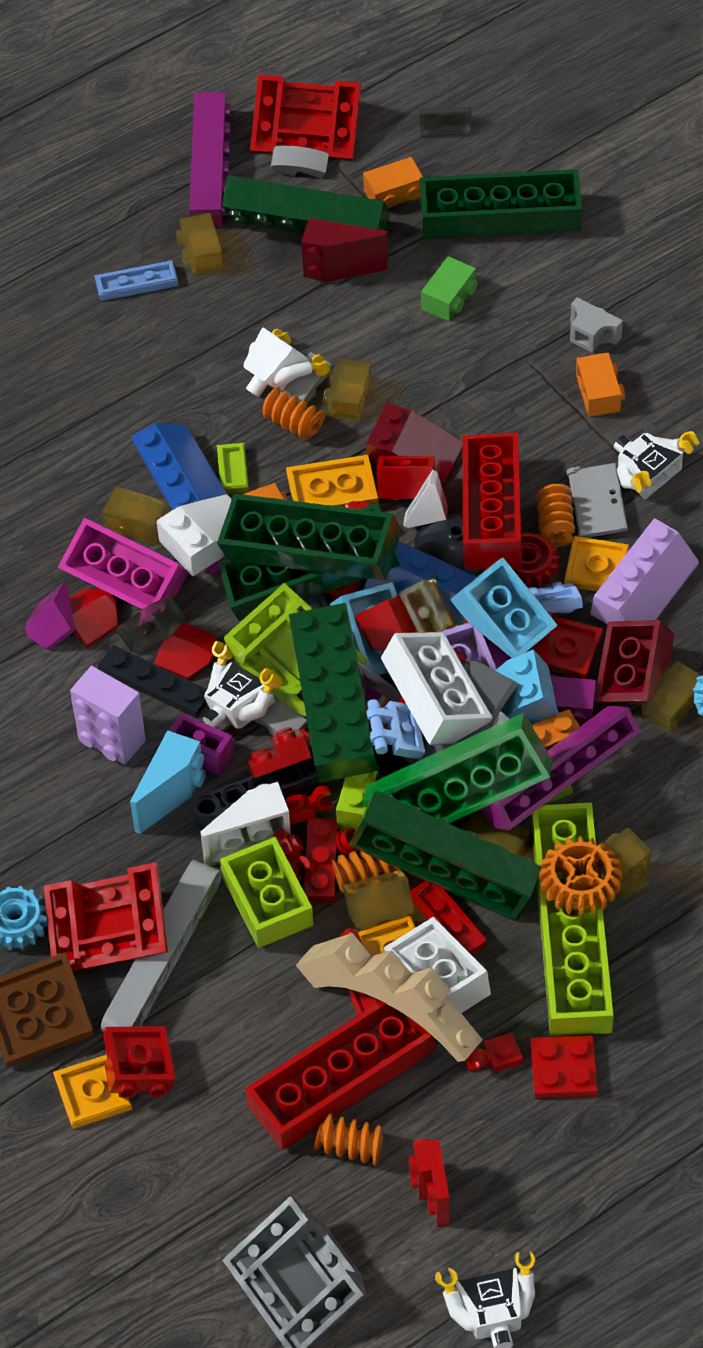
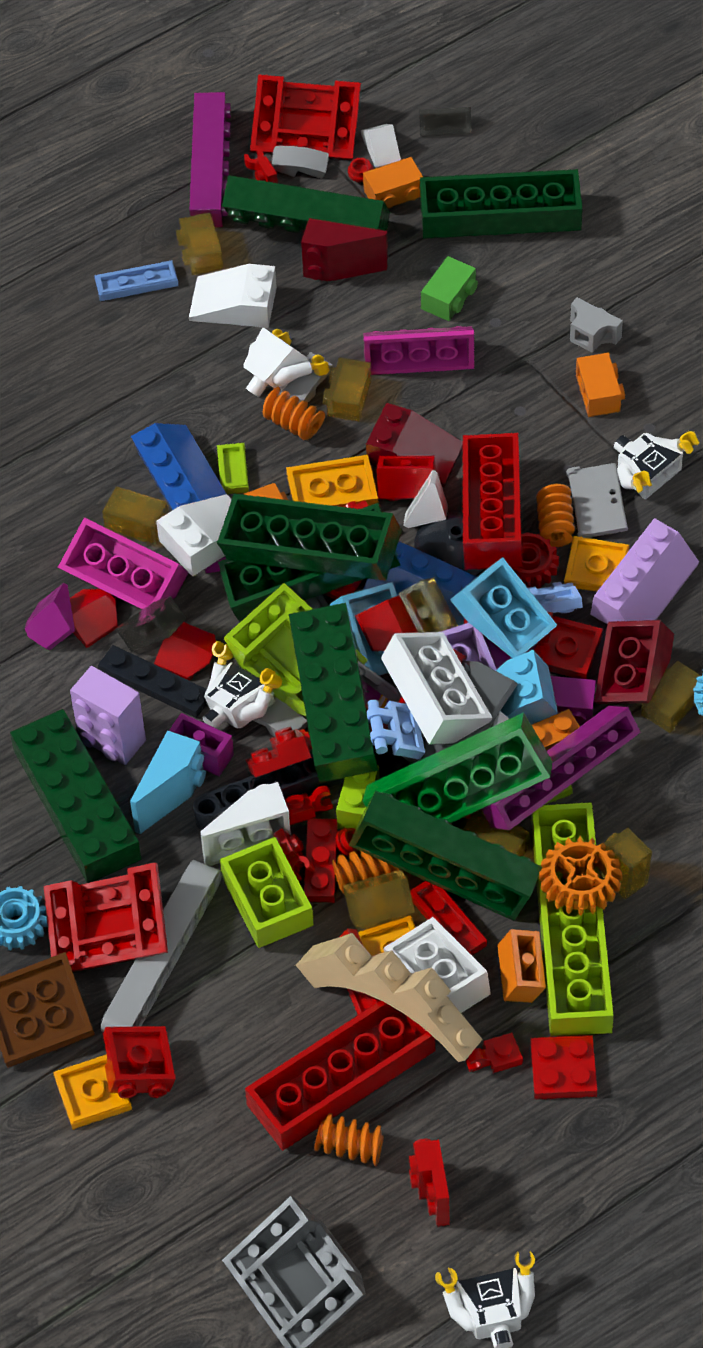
(75, 796): none -> dark green brick
(235, 296): none -> white slope
(263, 167): none -> red plate
(358, 167): none -> red plate
(381, 144): none -> white slope
(419, 350): none -> dark pink slope
(521, 966): none -> orange brick

